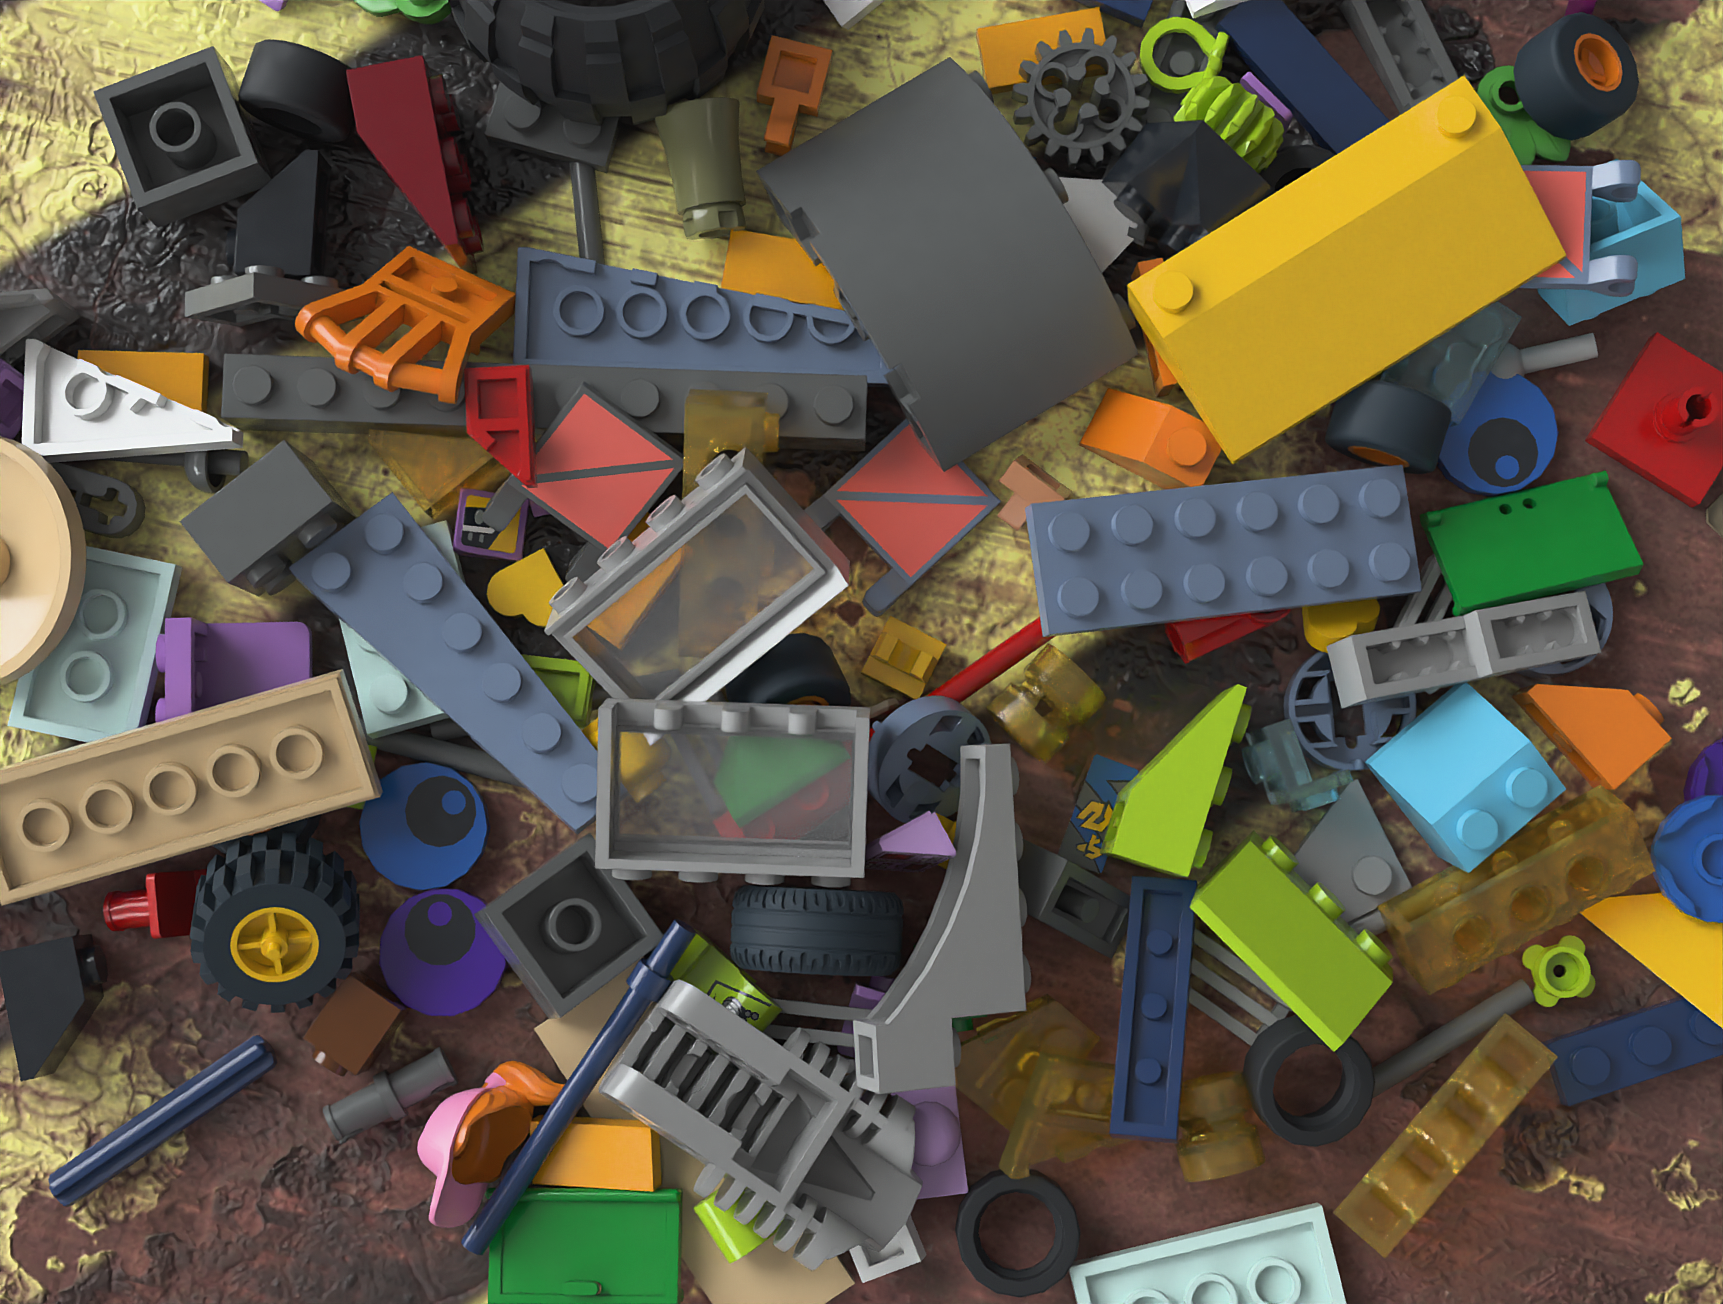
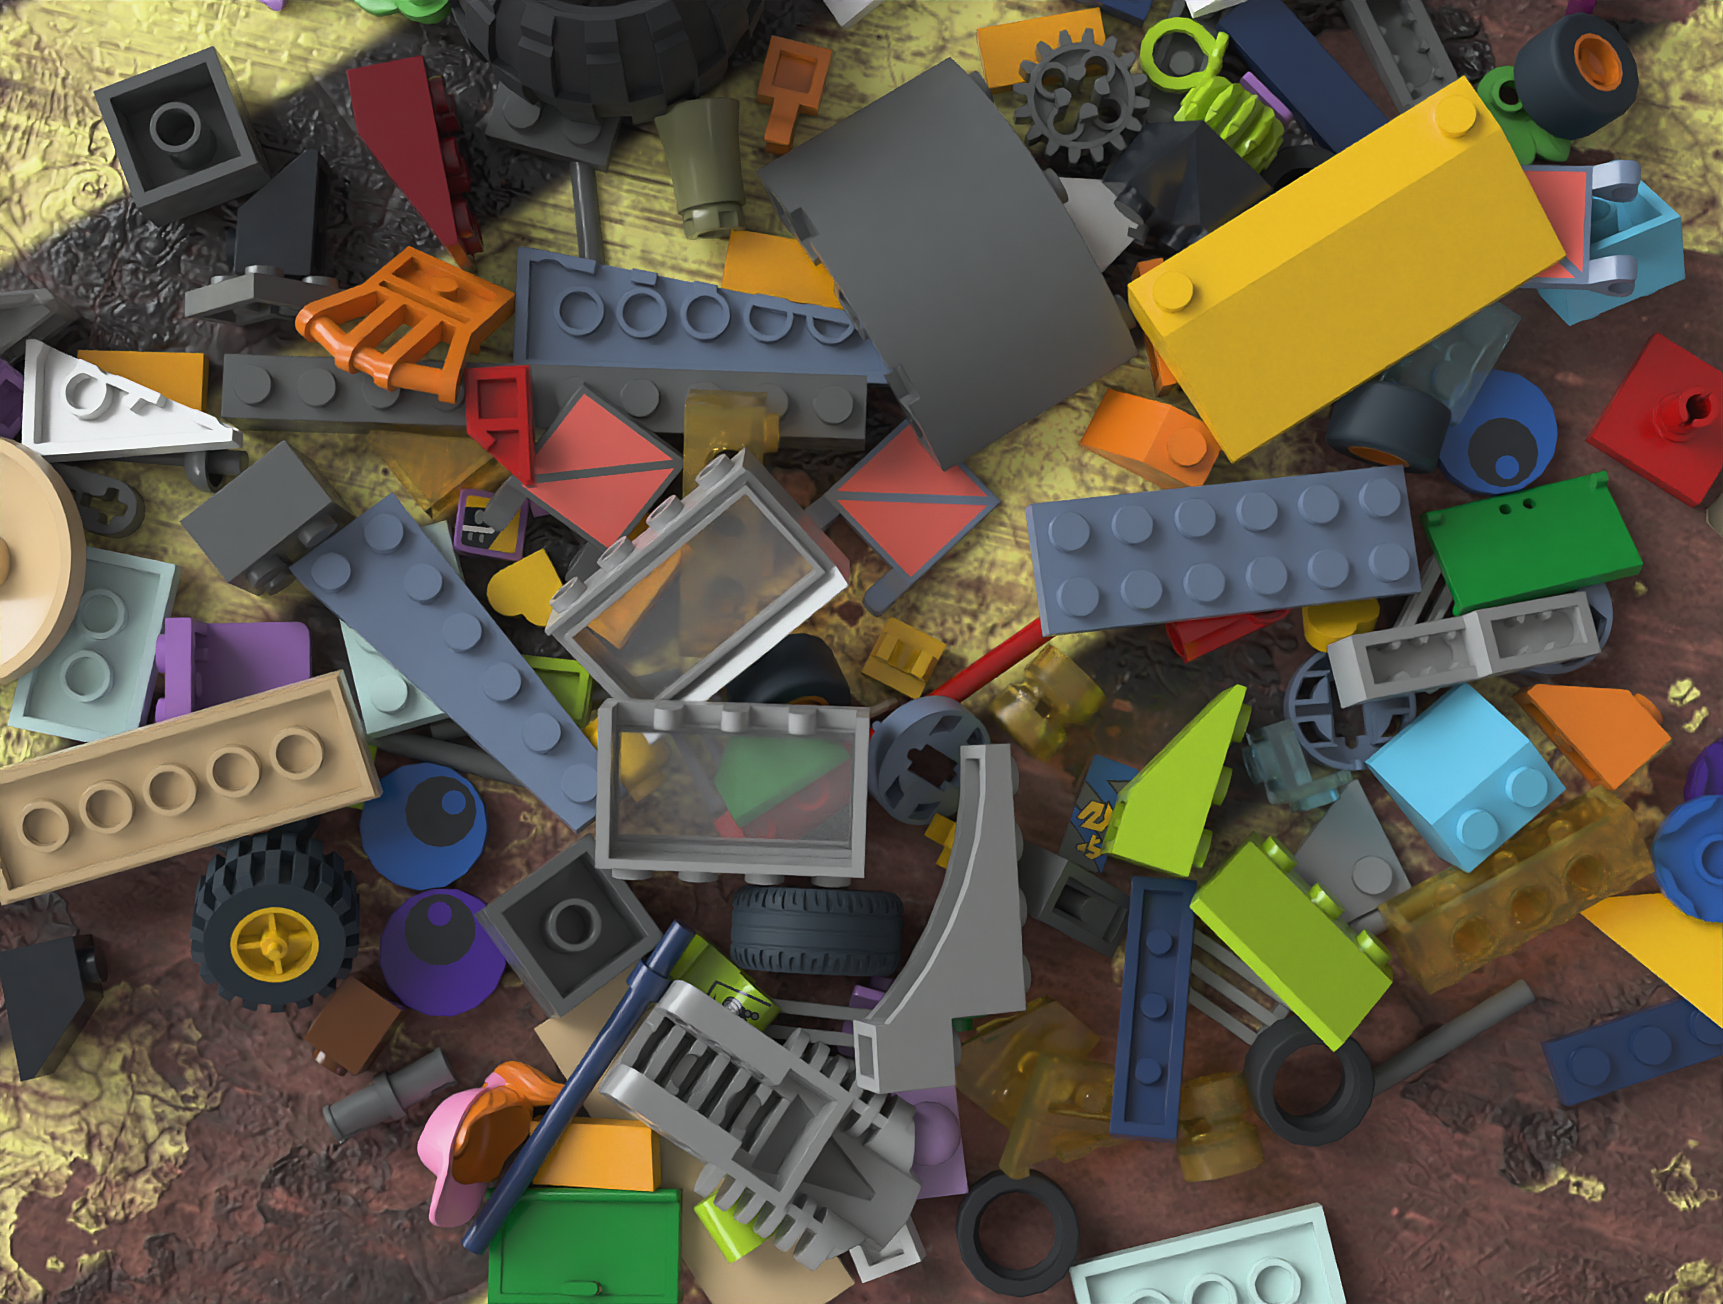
(162, 1121): dark blue axle -> none
(163, 905): red bracket -> none
(298, 91): black tyre -> none
(911, 846): lavender slope -> none
(1029, 486): nougat tile -> none
(1445, 1135): clear yellow brick -> none
(1544, 356): light grey bar -> none
(1577, 973): lime plate -> none

